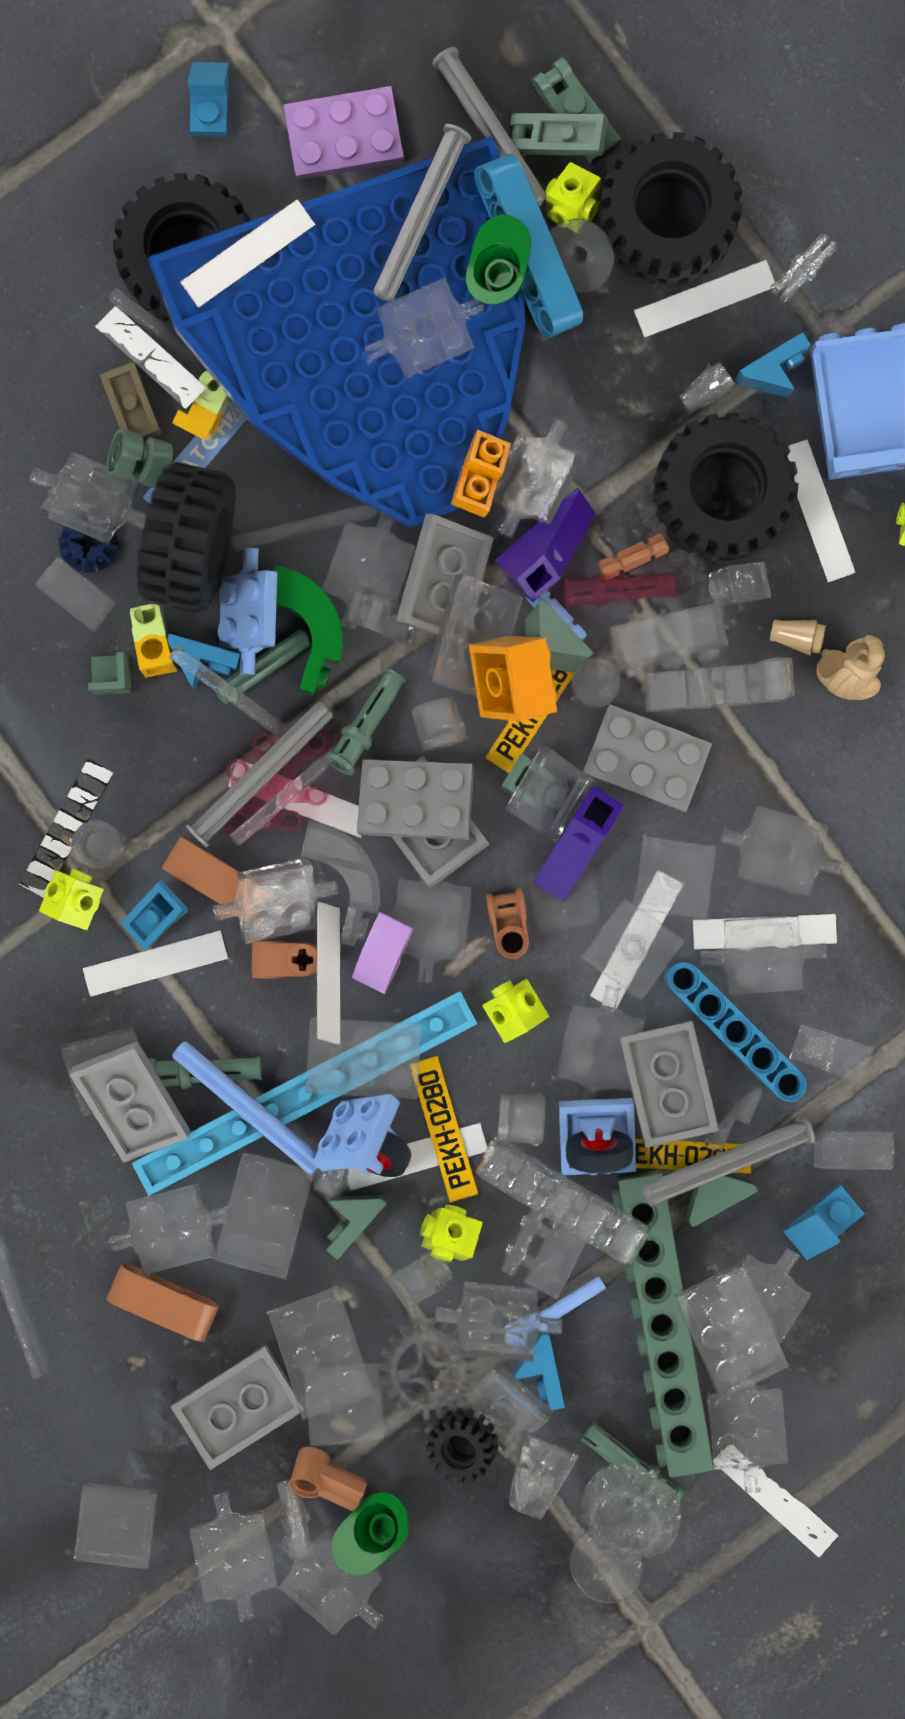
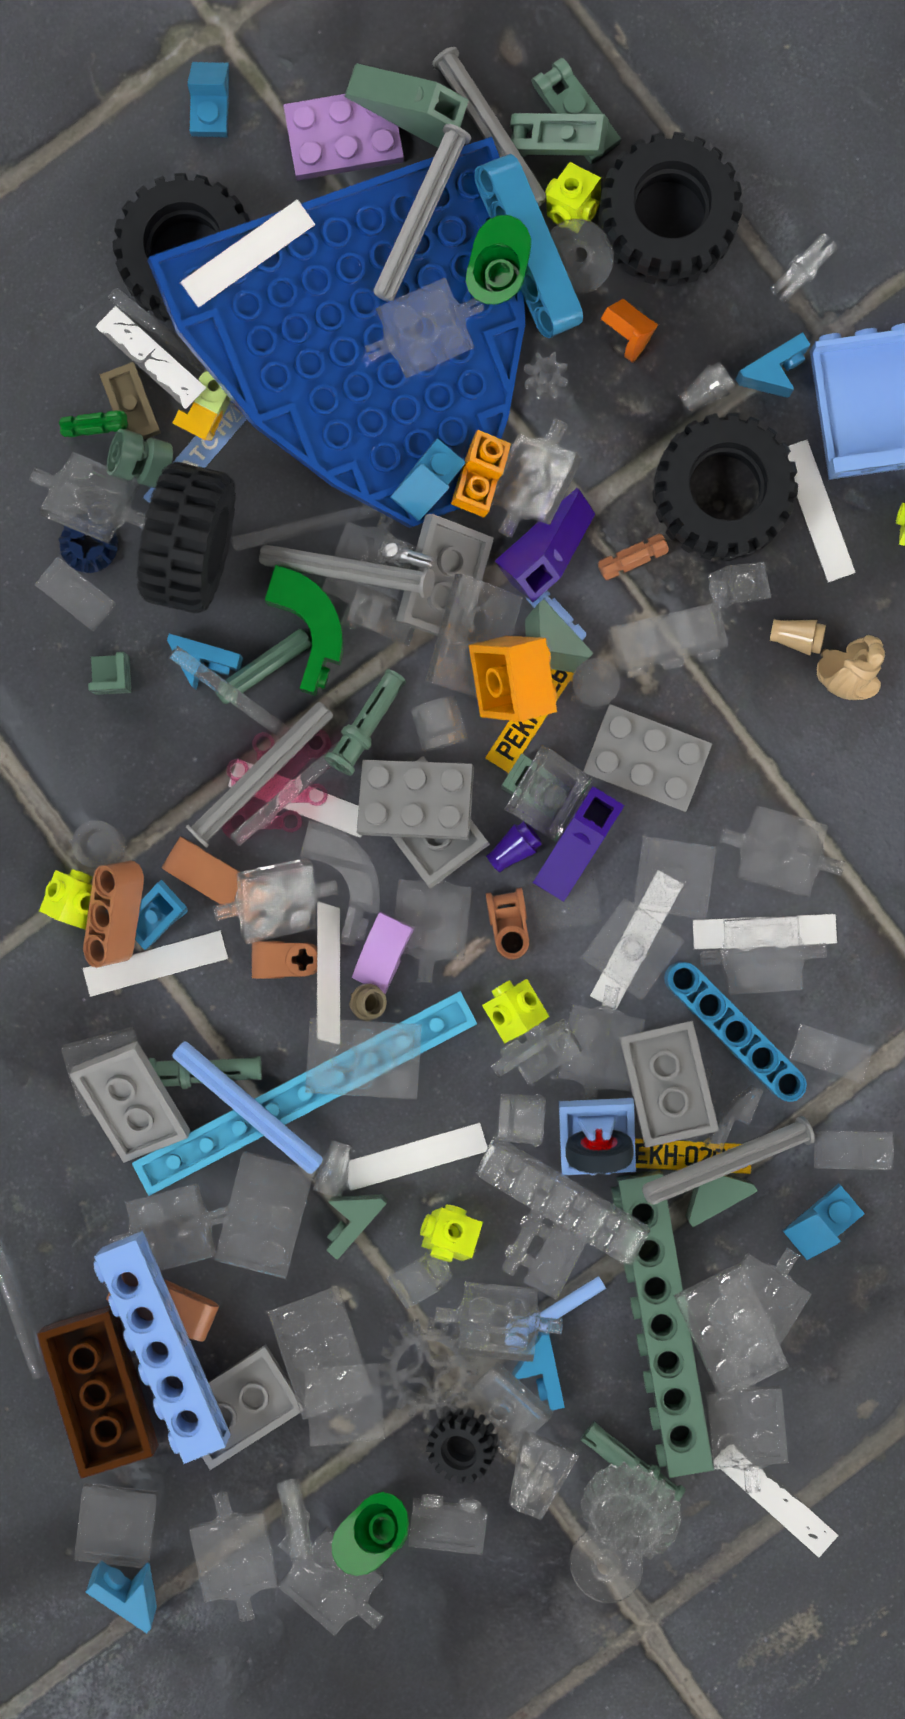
(70, 817): sticker -> none
(93, 423): none -> green axle
(97, 1391): none -> reddish brown brick
(113, 913): none -> nougat beam
(129, 1599): none -> dark azure slope
(150, 640): leg -> none
(185, 1438): none -> light blue brick
(248, 611): light blue plate -> none
(316, 1477): nougat piece -> none
(349, 569): none -> light grey axle
(363, 1138): light blue plate -> none
(368, 1002): none -> dark tan plate
(401, 555): none -> piece
(407, 101): none -> sand green slope
(428, 480): none -> dark azure slope
(444, 1131): yellow sticker -> none
(448, 1525): none -> clear bracket
(514, 846): none -> dark purple cone
(541, 1053): none -> clear bracket
(550, 366): none -> clear gear
(631, 325): none -> orange tile
(662, 587): clear pink pin -> none
(705, 298): white sticker -> none
(720, 686): clear beam -> none

